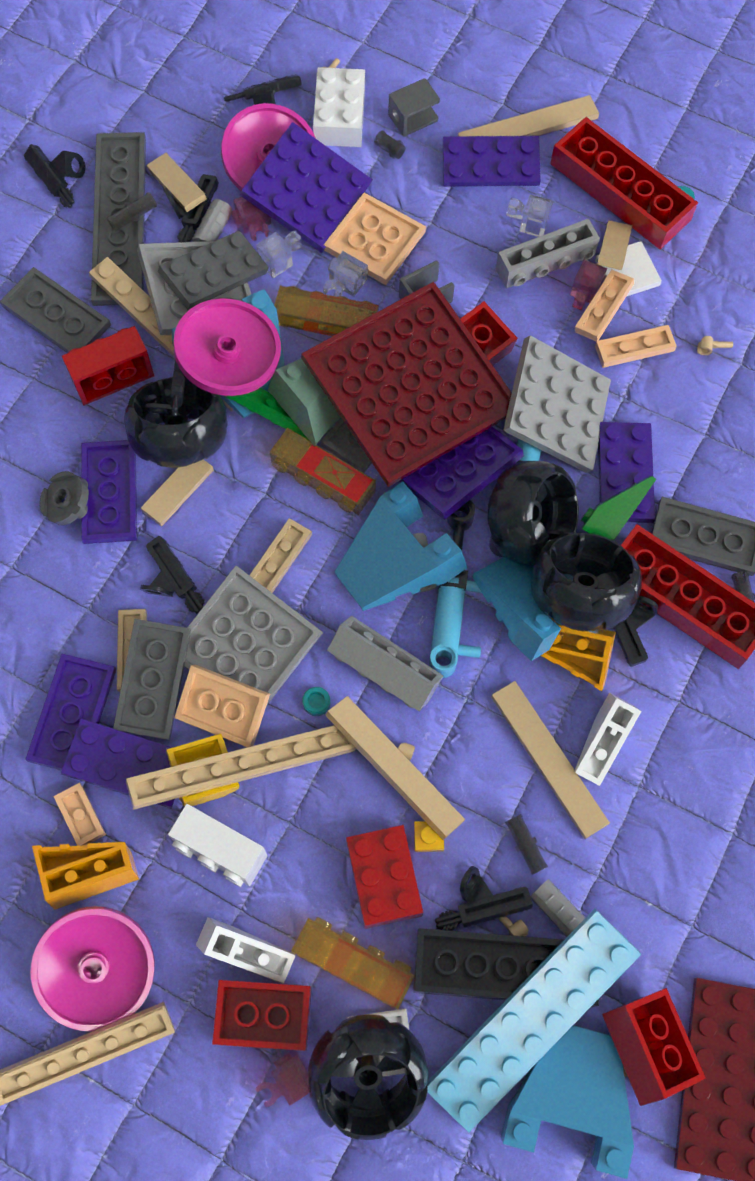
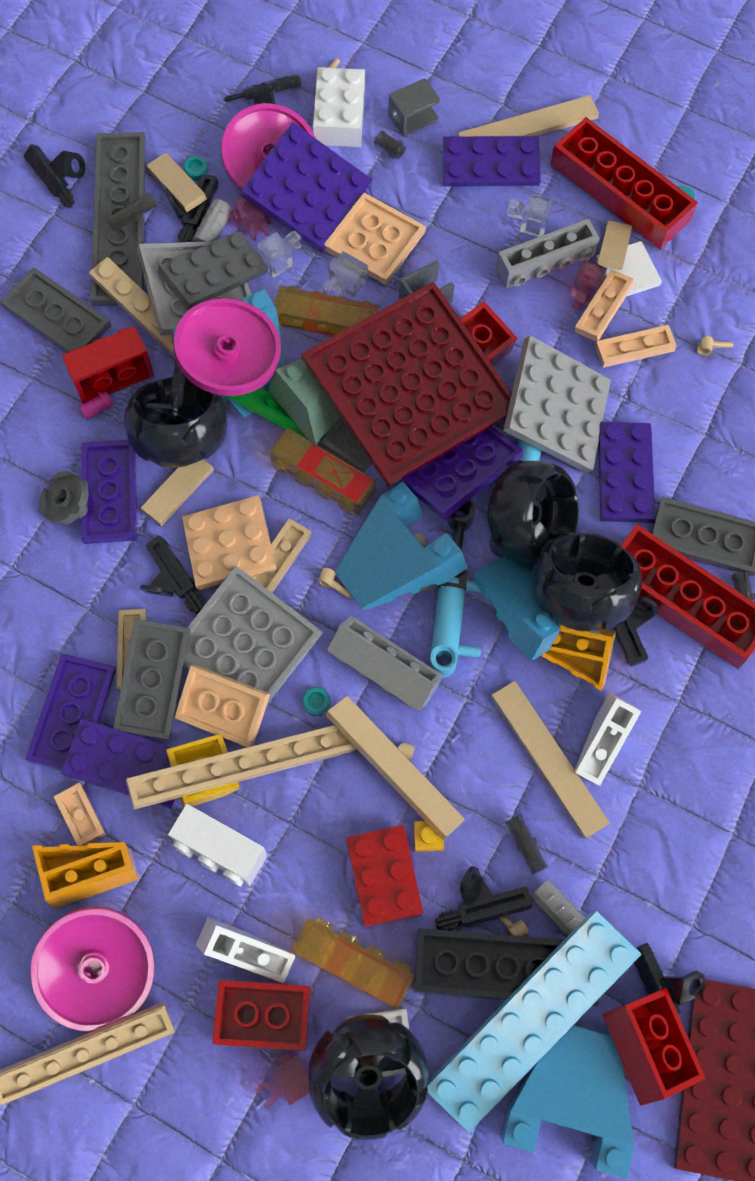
(96, 405): none -> dark pink pin
(195, 167): none -> teal tile
(228, 538): none -> light nougat plate
(327, 580): none -> tan hand
(613, 513): green slope -> none
(676, 985): none -> black piece

